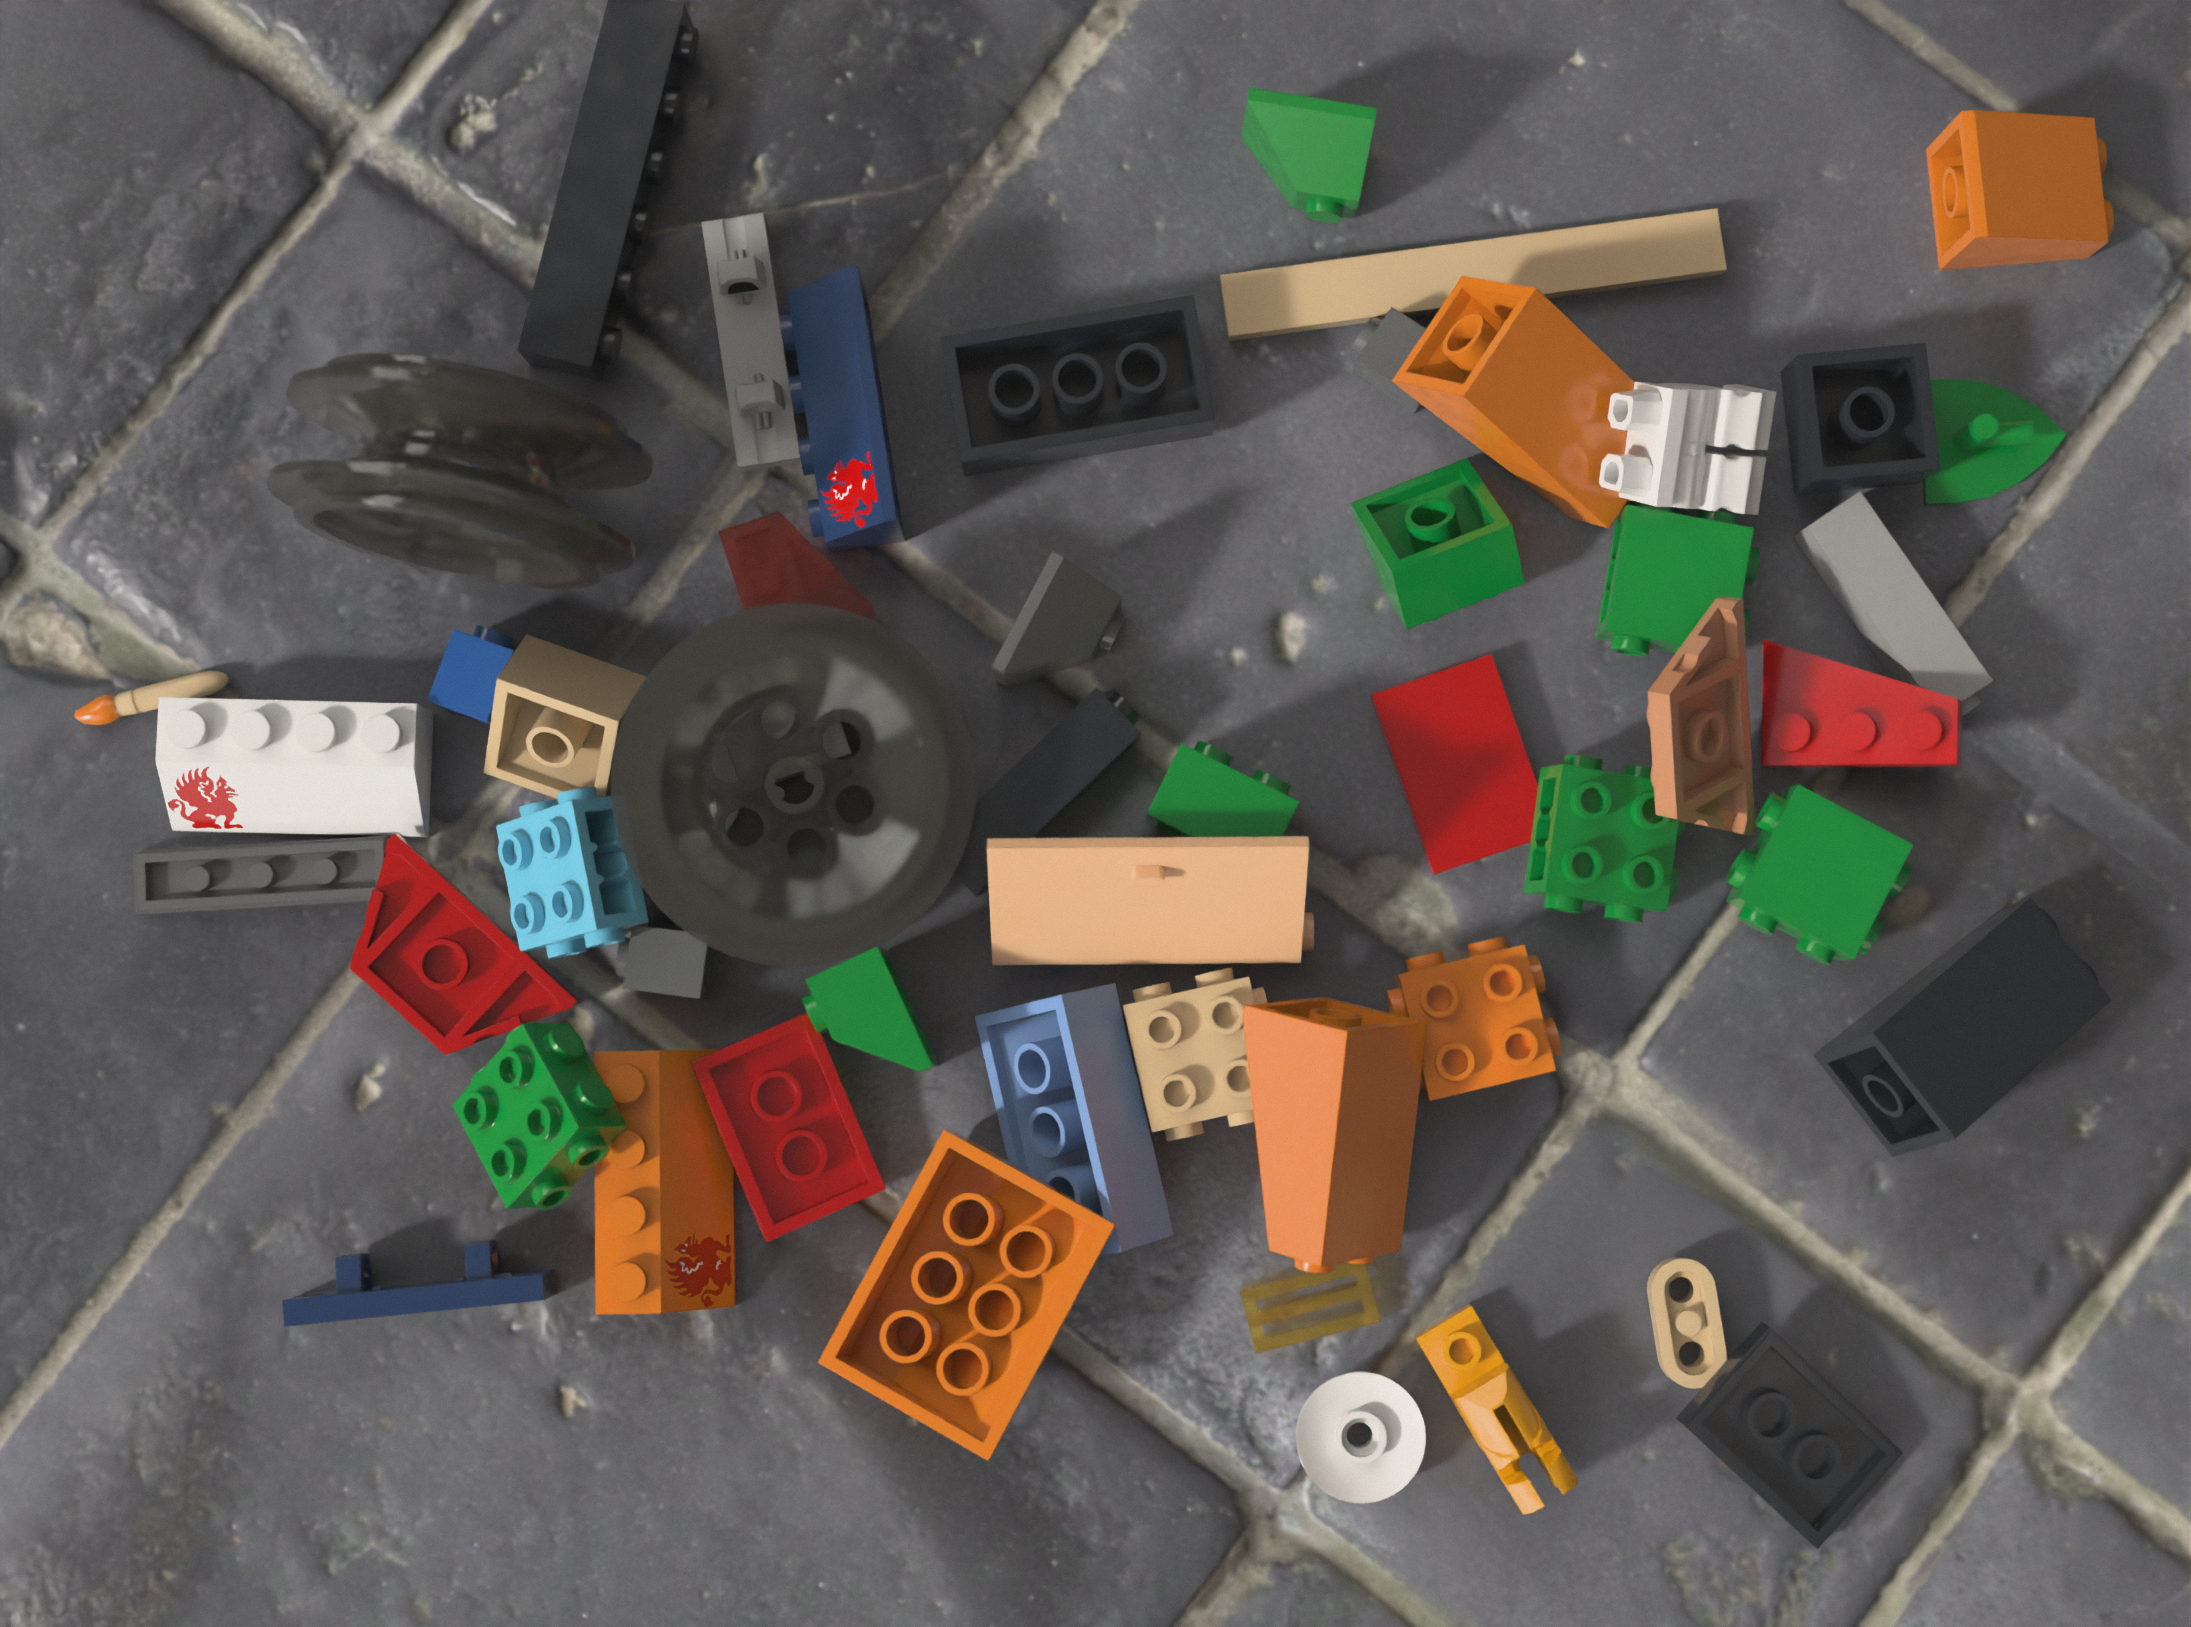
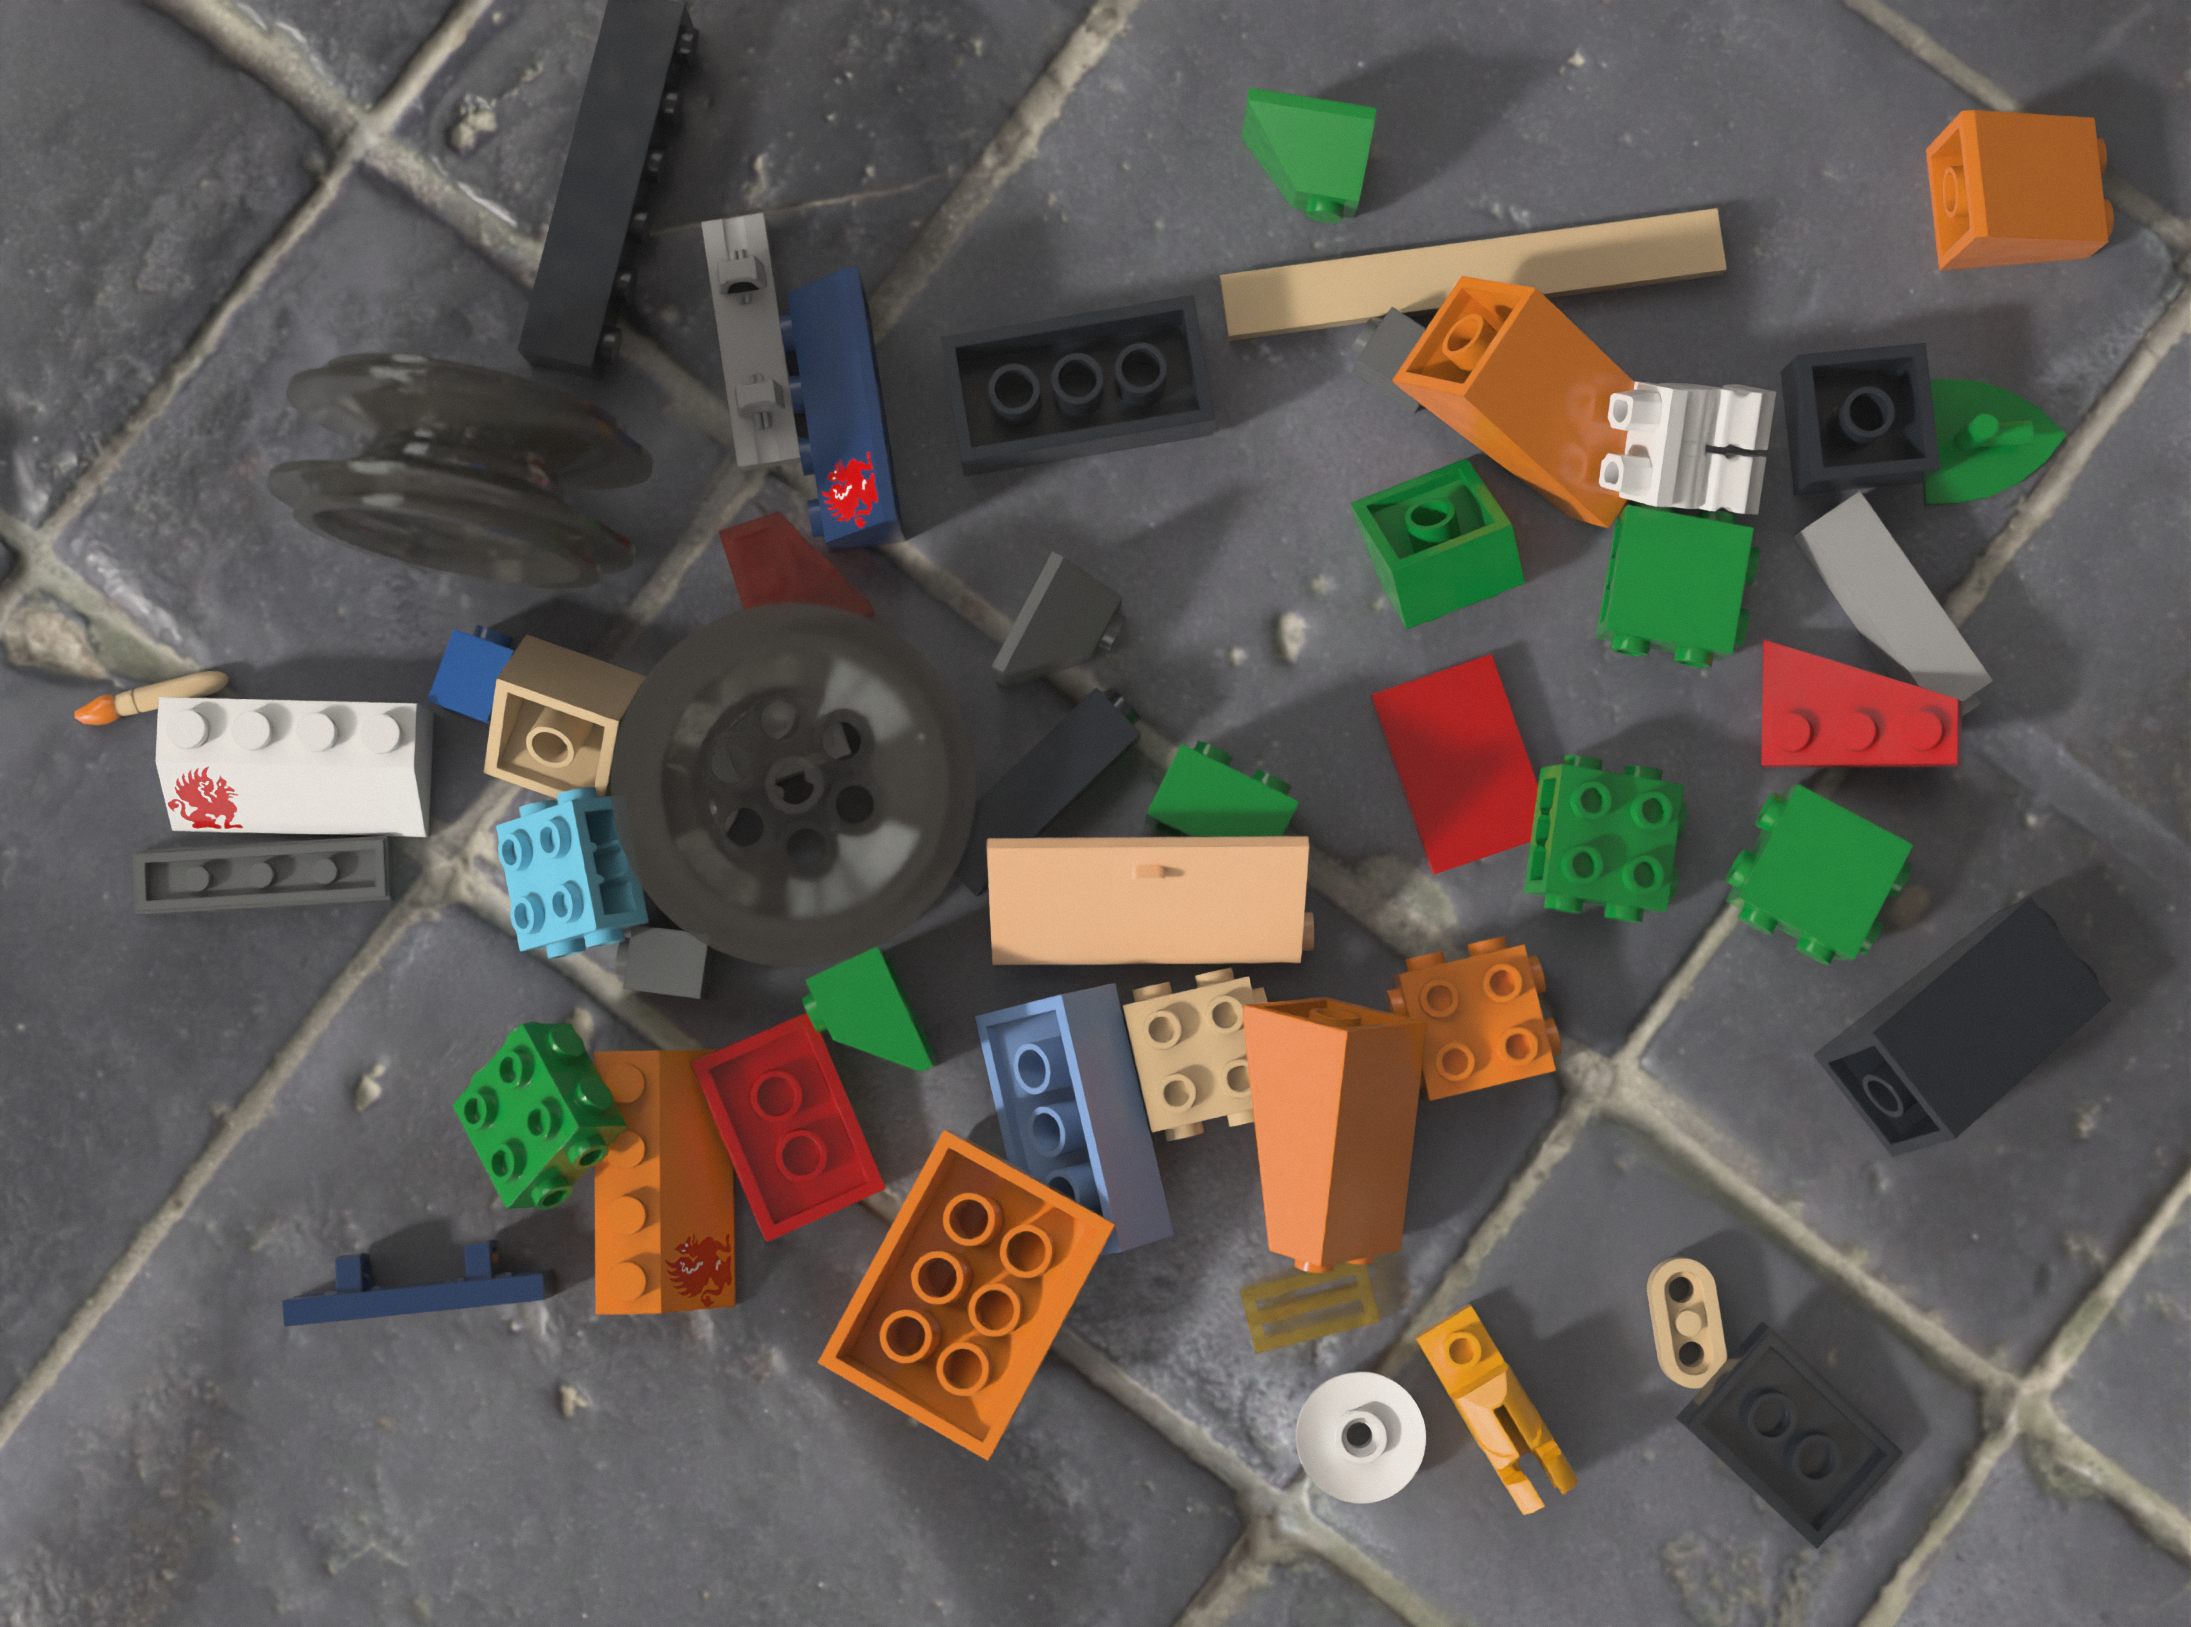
(446, 958): red wing -> none
(1704, 726): nougat wing -> none

